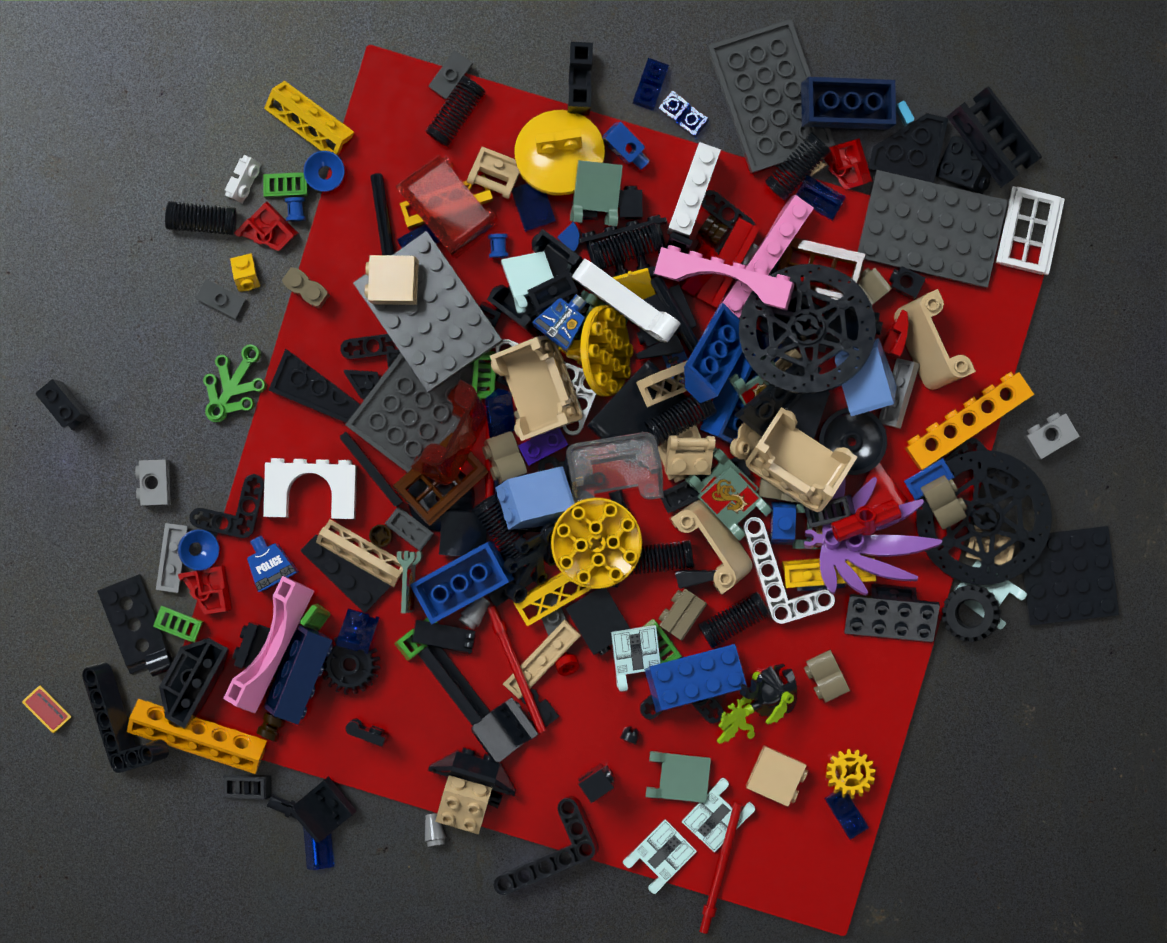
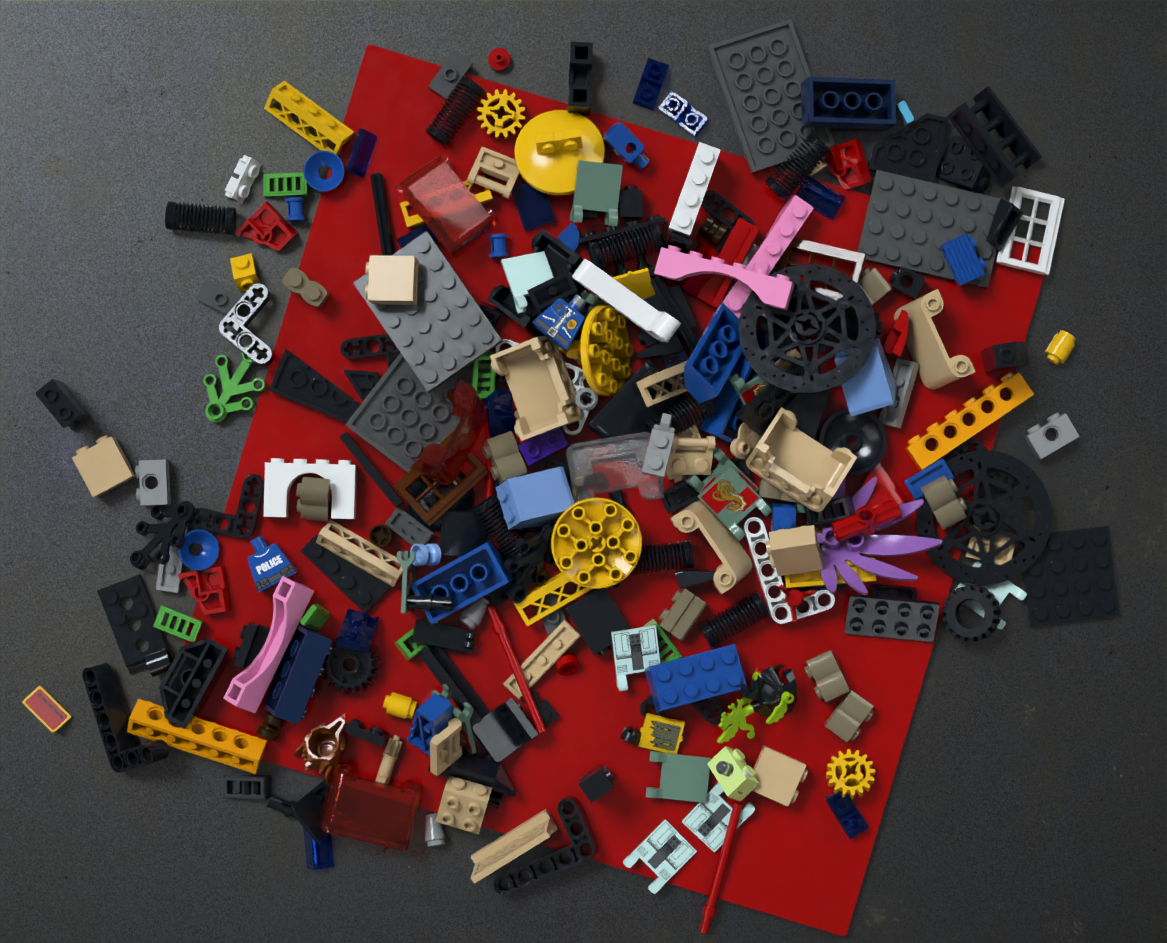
(103, 466): none -> tan brick
(182, 514): none -> black plant
(240, 323): none -> beam
(314, 499): none -> dark tan brick
(324, 747): none -> dark orange piece
(361, 153): none -> clear blue slope
(370, 809): none -> clear red windscreen
(389, 759): none -> tan piece
(399, 705): none -> yellow brick
(426, 554): none -> light blue wheel
(430, 602): none -> black pin
(430, 720): none -> blue wedge
(445, 747): none -> tan plate
(466, 735): none -> sand green flag
(503, 63): none -> red tile
(511, 116): none -> yellow gear
(512, 845): none -> tan fence
(586, 392): none -> light grey cone
(659, 448): none -> light grey hinge
(661, 734): none -> piece
(733, 773): none -> yellowish green piece
(794, 550): none -> tan brick
(794, 599): none -> red plant
(849, 716): none -> dark tan brick
(963, 259): none -> blue brick
(1003, 223): none -> black slope
(1005, 356): none -> black slope
(1060, 347): none -> yellow brick

